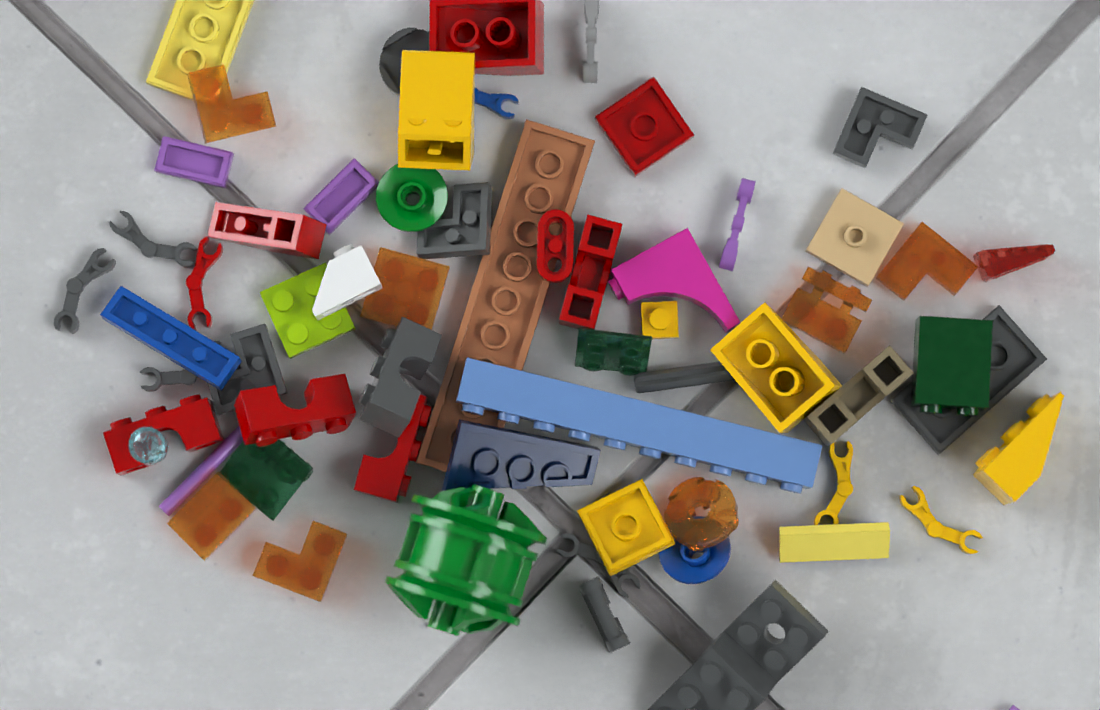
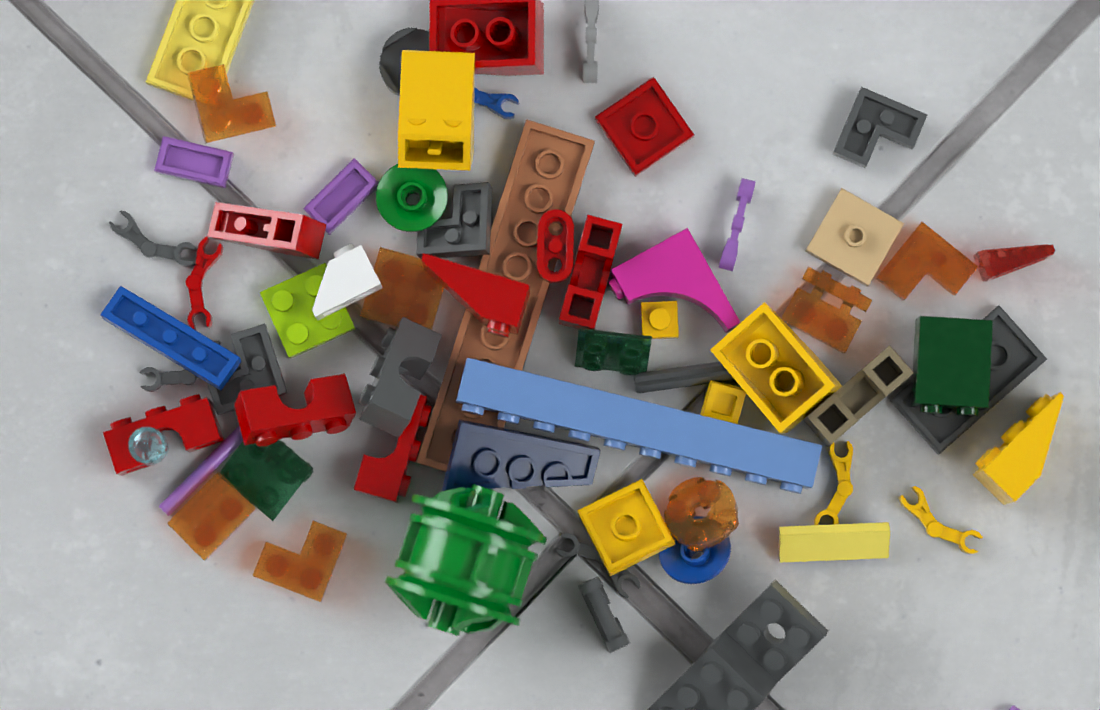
(76, 286): dark grey piece -> none
(487, 296): none -> red slope
(723, 402): none -> yellow plate

